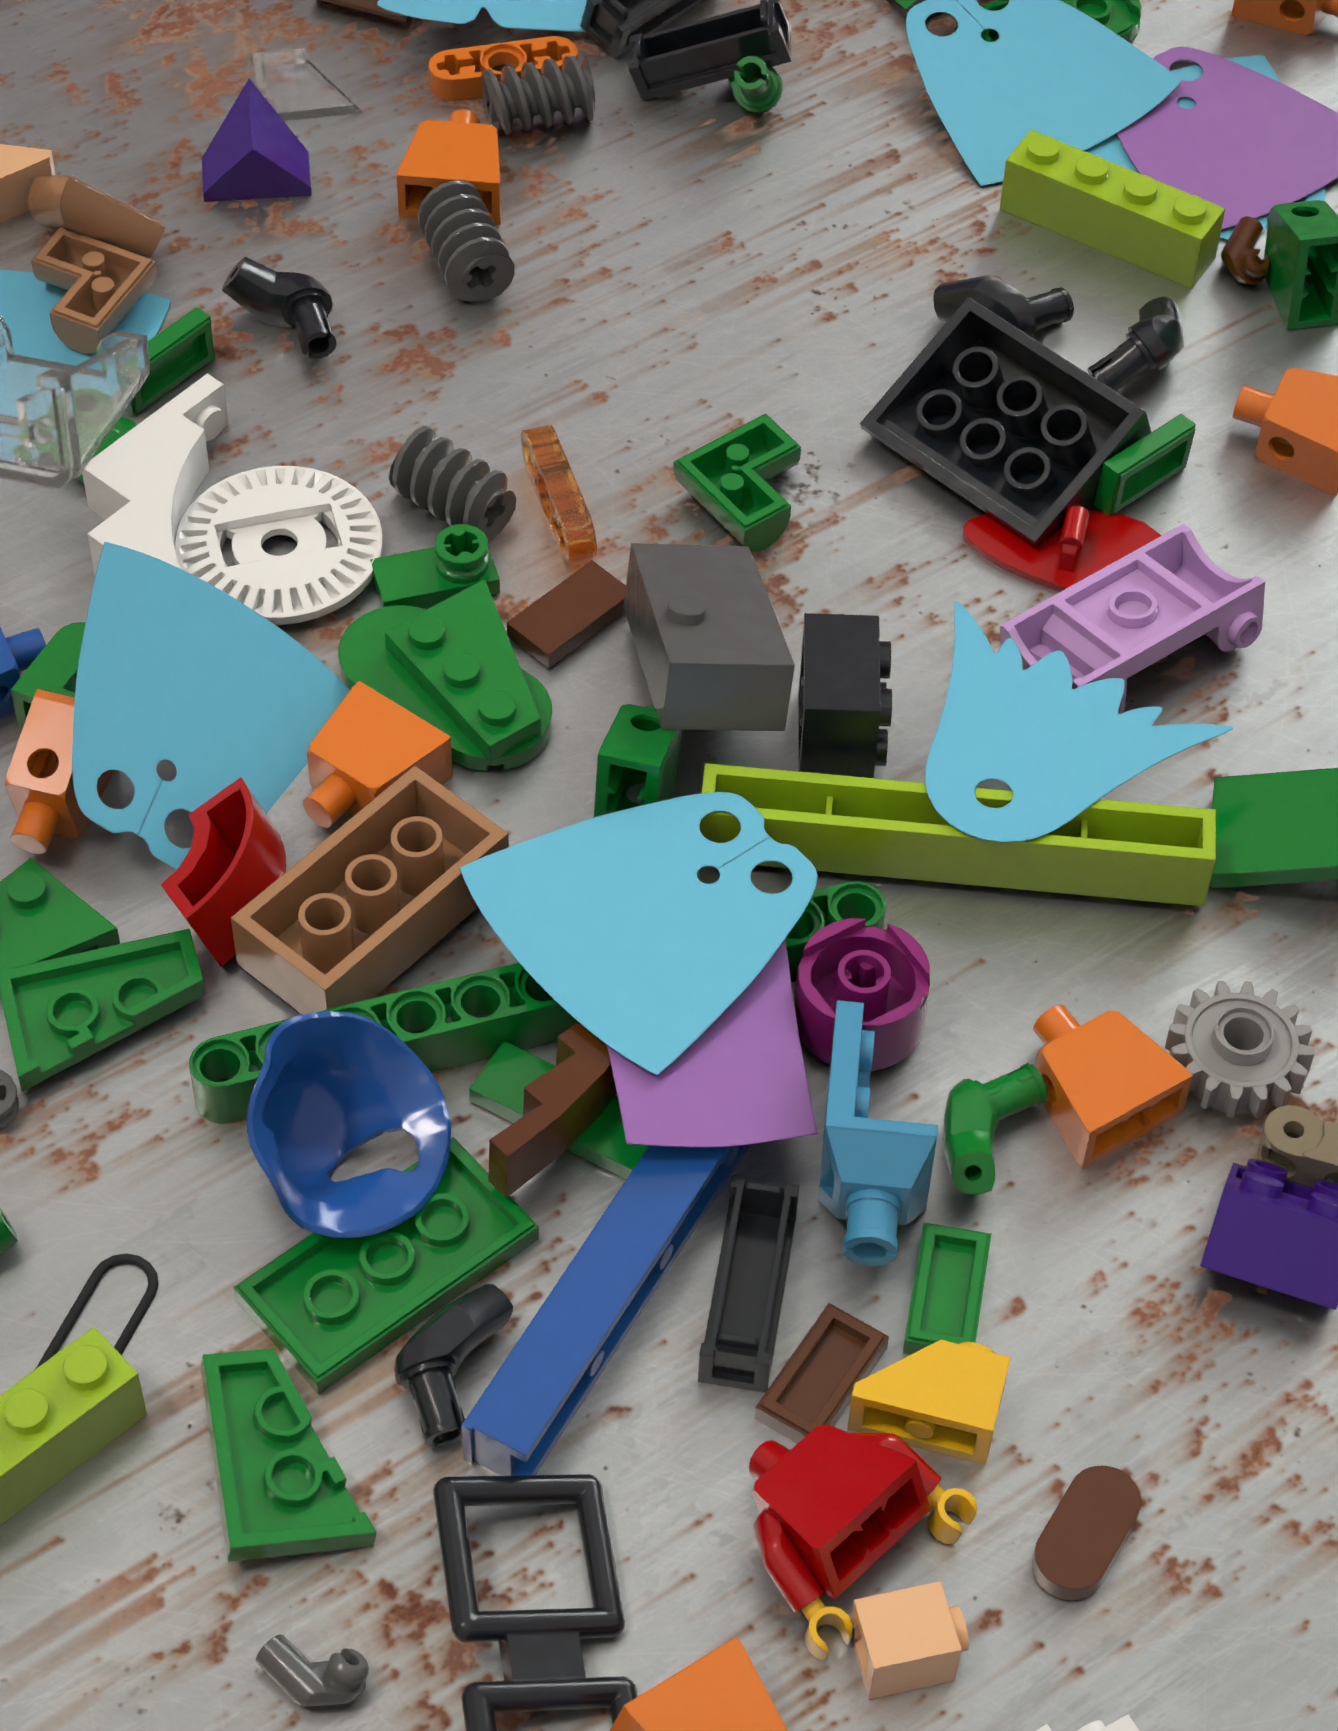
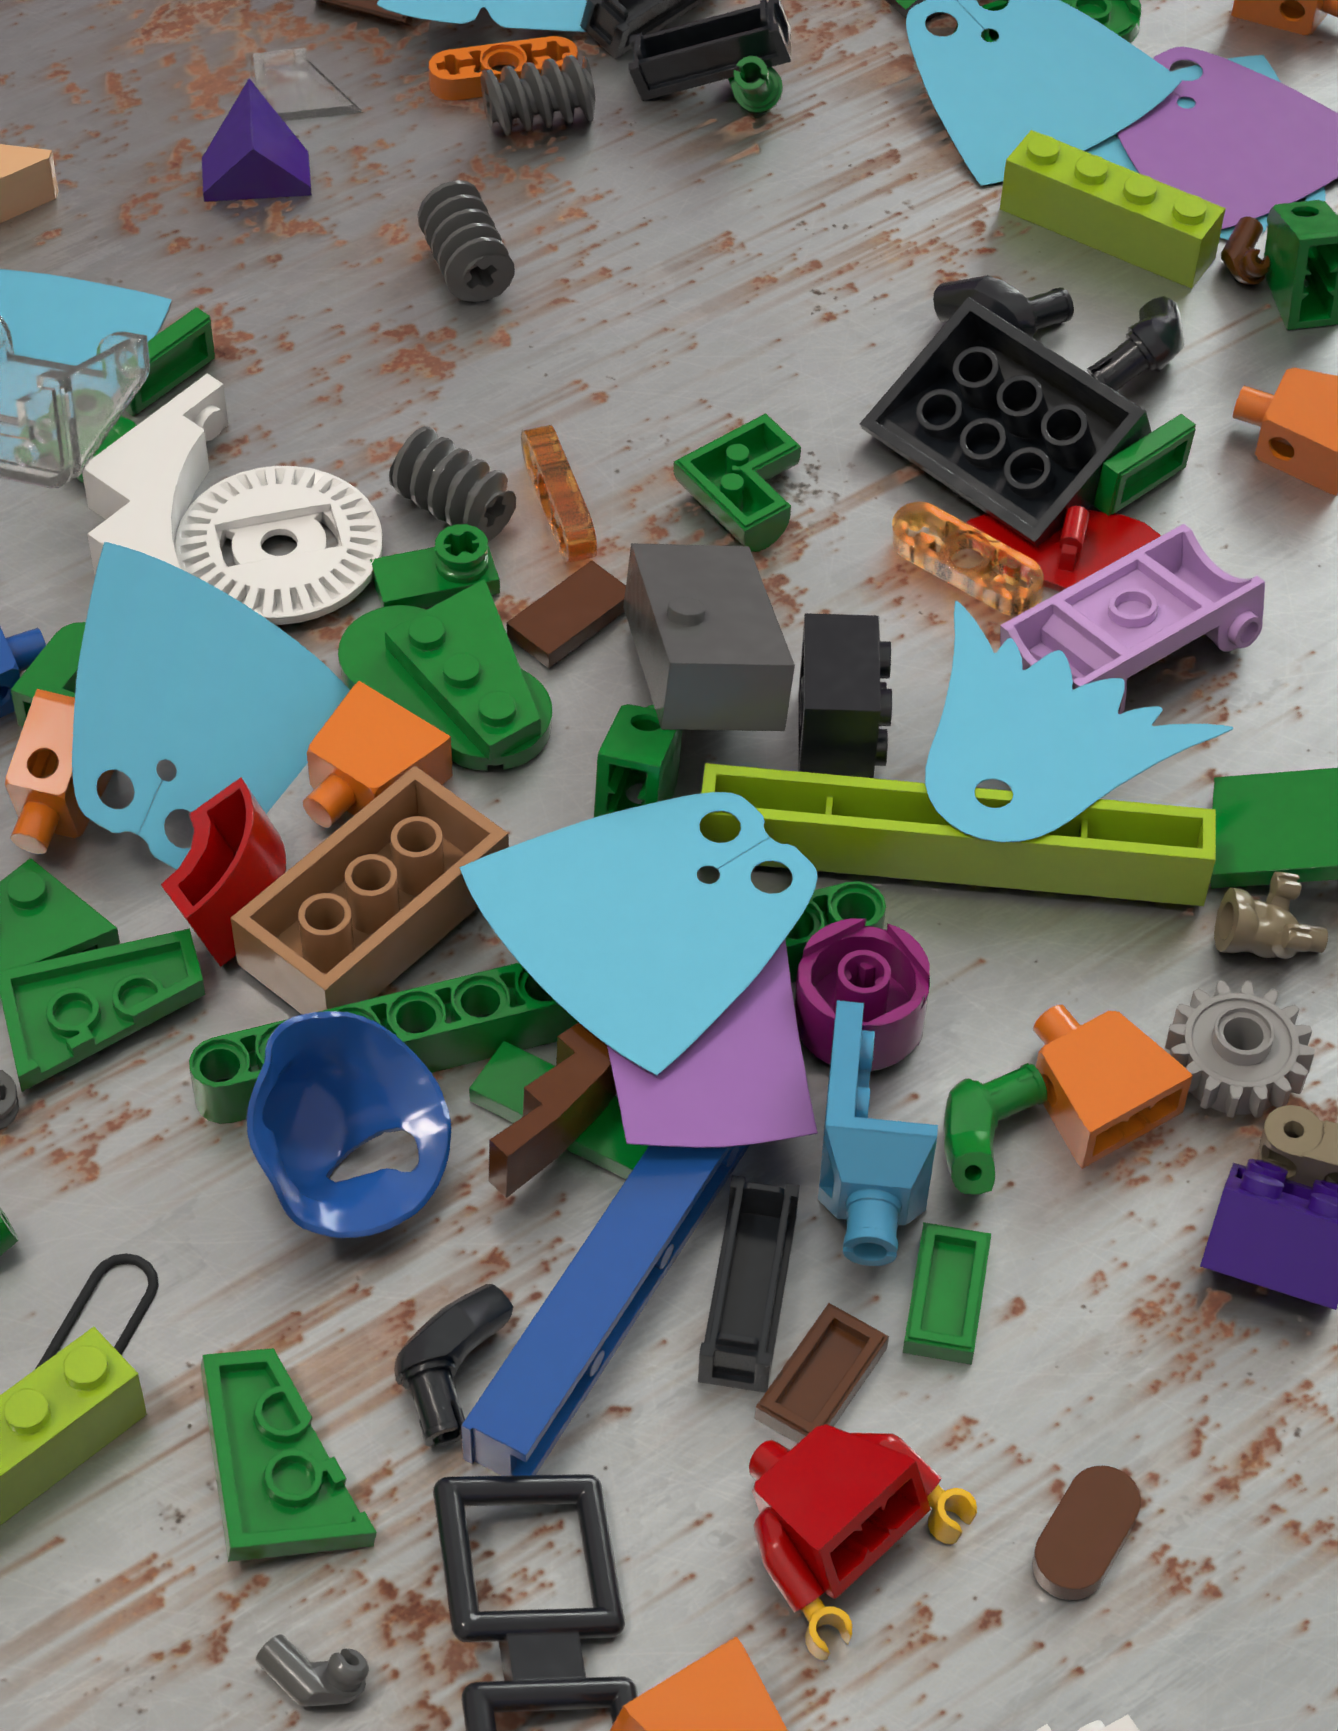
(93, 213): medium nougat brick -> none
(99, 284): medium nougat brick -> none
(285, 302): black arm -> none
(349, 1298): green tile -> none
(450, 152): orange torso -> none
(907, 1639): light nougat brick -> none
(935, 1399): yellow slope -> none
(957, 535): none -> clear orange beam
(1266, 926): none -> dark tan piece

